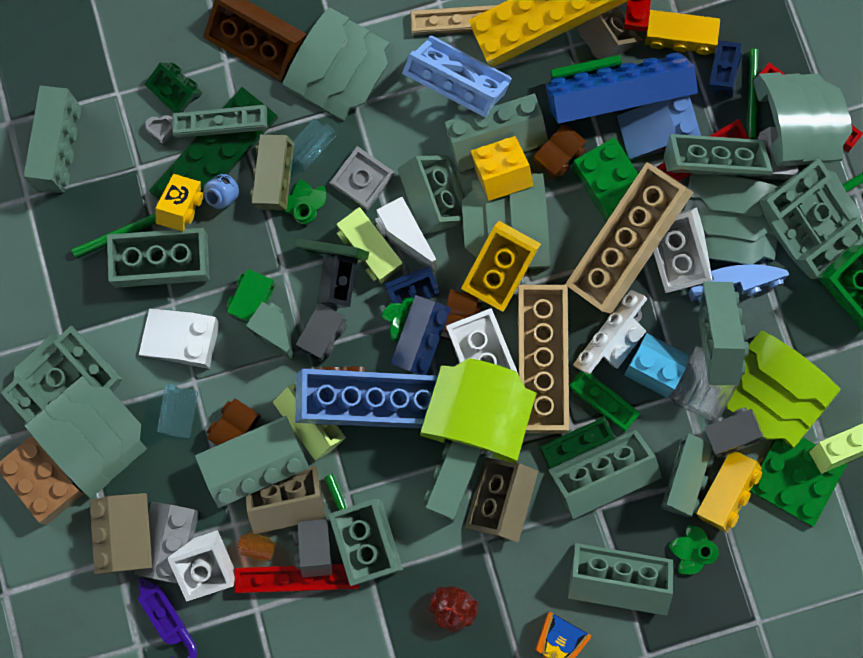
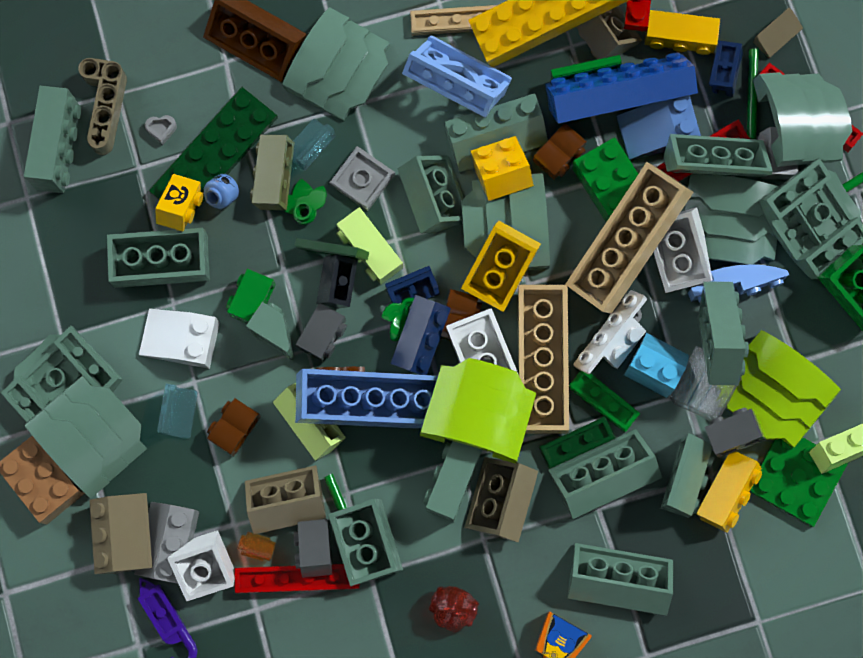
(101, 107): none -> dark tan beam
(101, 241): green bar -> none
(172, 86): dark green bracket -> none
(220, 121): sand green plate -> none
(252, 461): sand green slope -> none
(403, 232): white slope -> none
(690, 549): green plate -> none
(778, 33): none -> dark tan slope

